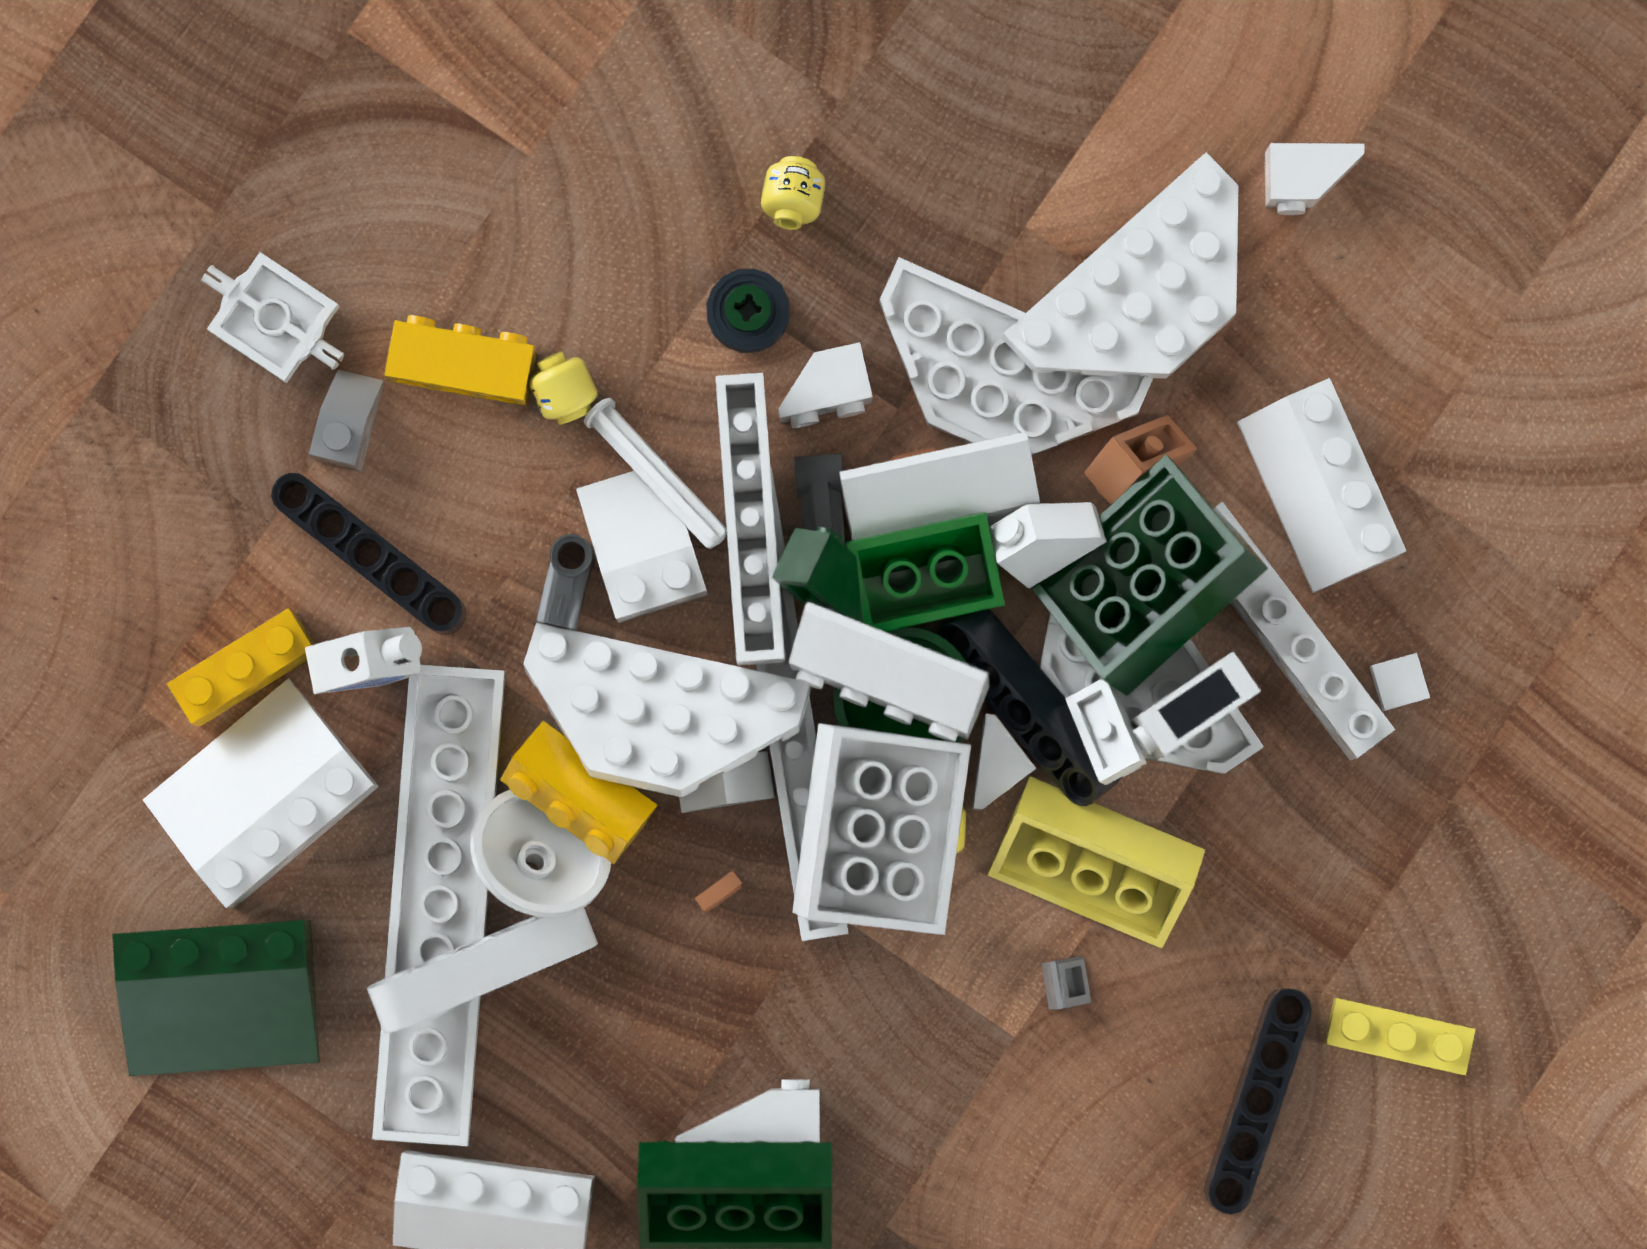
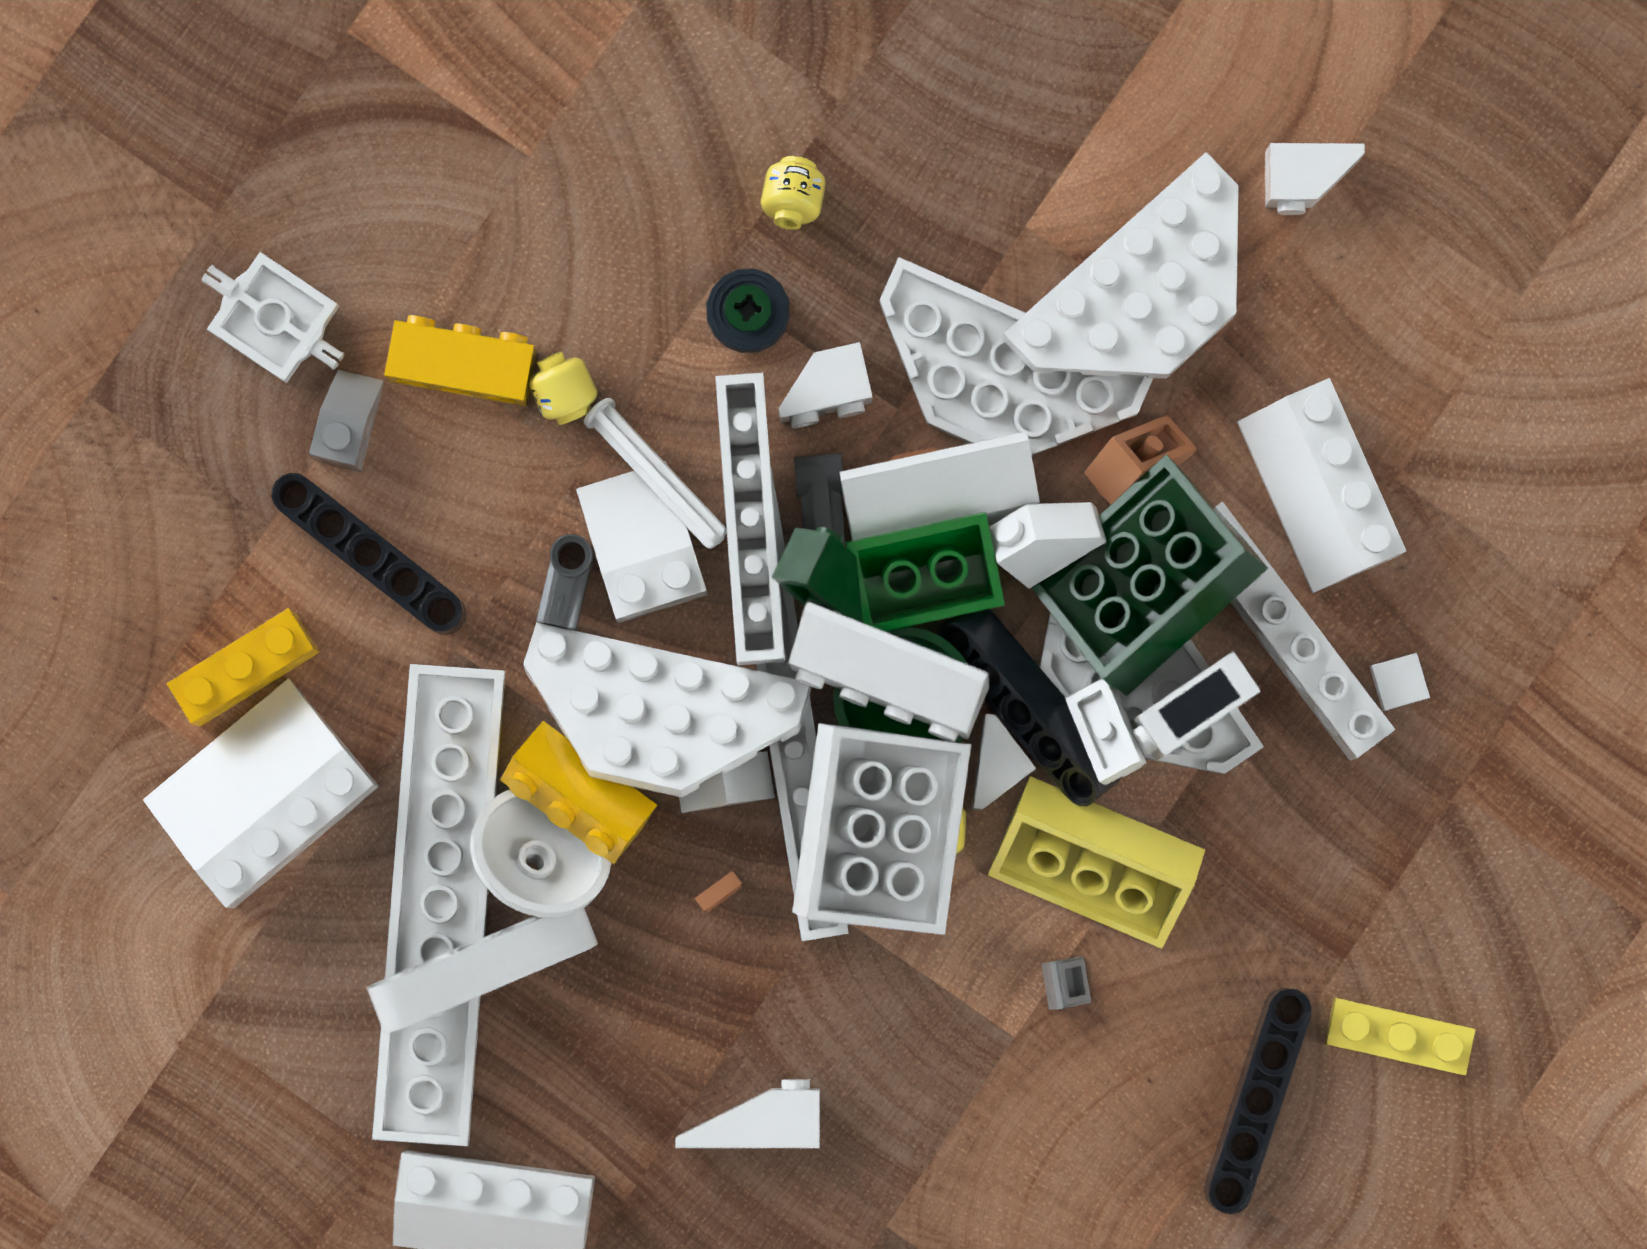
(217, 997): dark green slope -> none
(383, 655): white torso -> none
(735, 1195): dark green brick -> none

